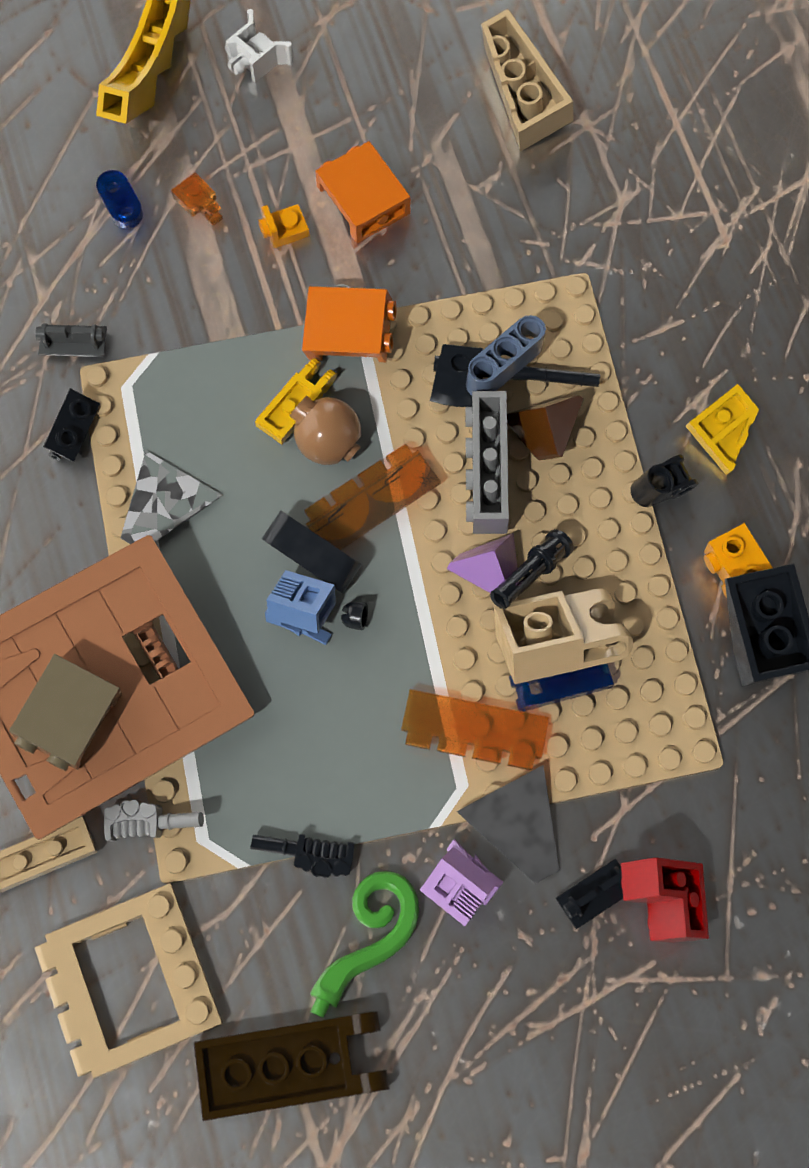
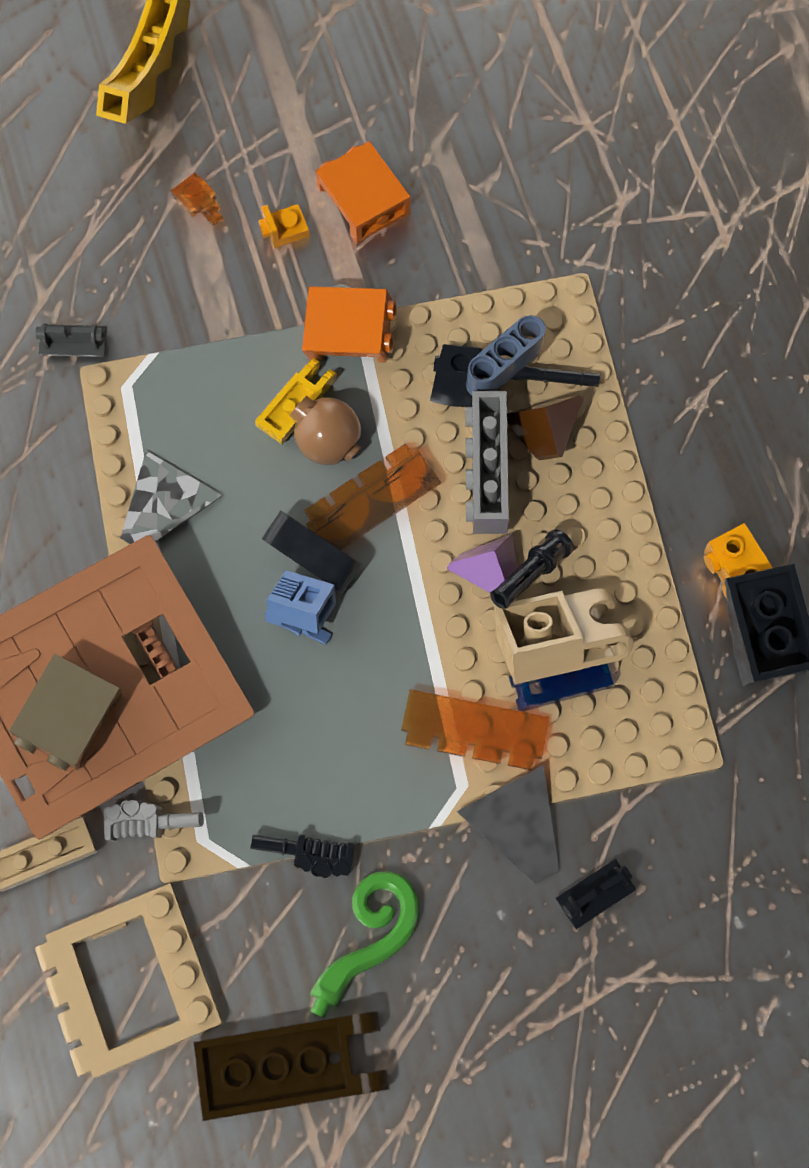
(71, 426): black hinge -> none
(120, 201): clear blue plate -> none
(256, 51): white piece -> none
(356, 615): black hinge -> none
(461, 884): lavender piece -> none
(527, 85): tan wedge -> none
(662, 482): black piece -> none
(673, 897): red brick -> none
(725, 427): yellow wing -> none

